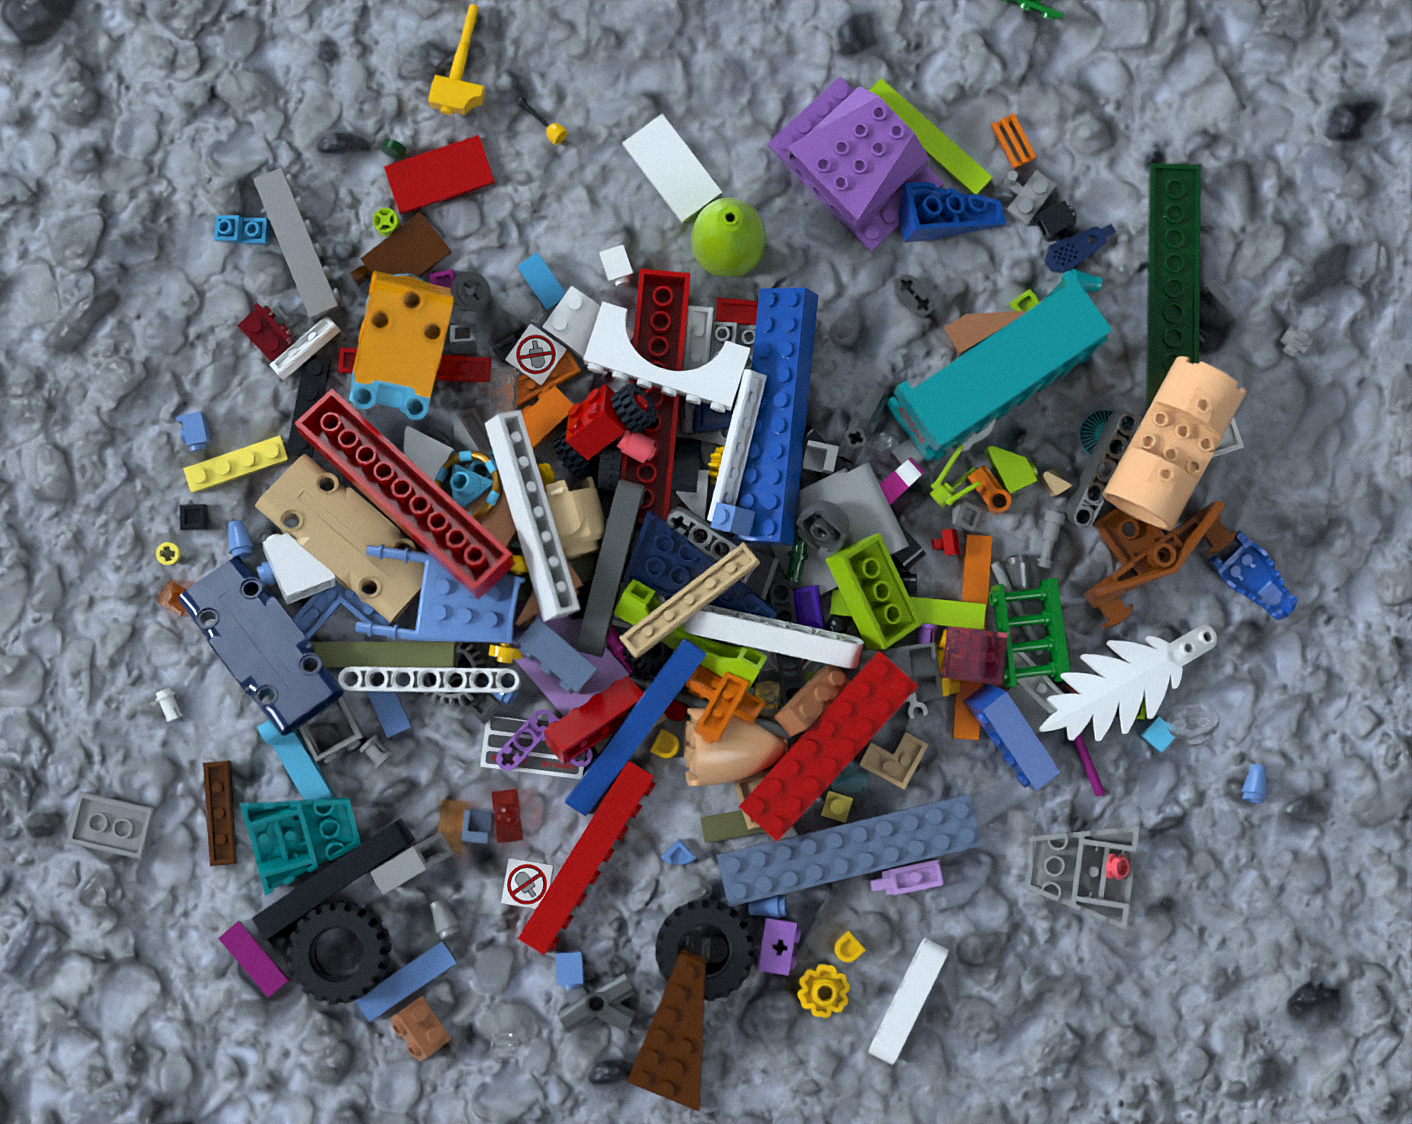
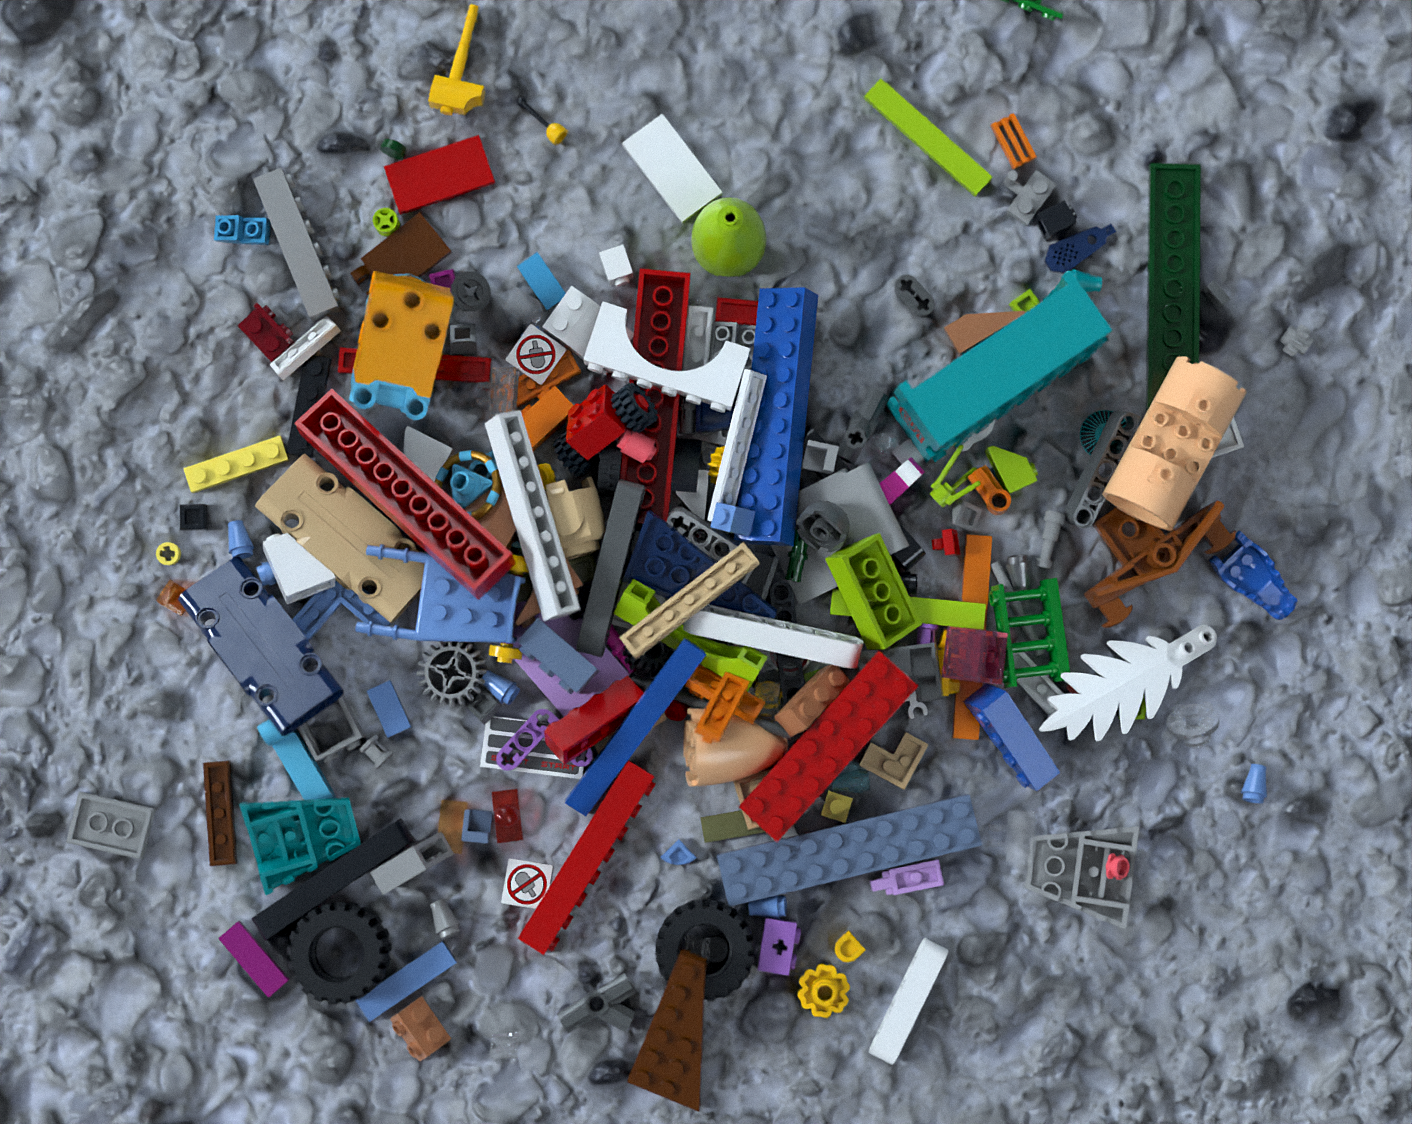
(168, 704): white pin -> none
(195, 431): medium blue brick -> none
(386, 654): olive tile -> none
(417, 683): white beam -> none
(470, 432): light grey slope -> none
(504, 348): black tile -> none
(570, 968): medium blue brick -> none
(665, 745): yellow tile -> none
(809, 607): dark purple tile -> none
(836, 625): black hinge -> none
(854, 159): medium lavender wedge -> none
(940, 213): blue wedge -> none
(1028, 707): light grey slope -> none
(1054, 483): tan slope -> none
(1088, 765): magenta bar -> none
(1158, 734): medium azure tile -> none

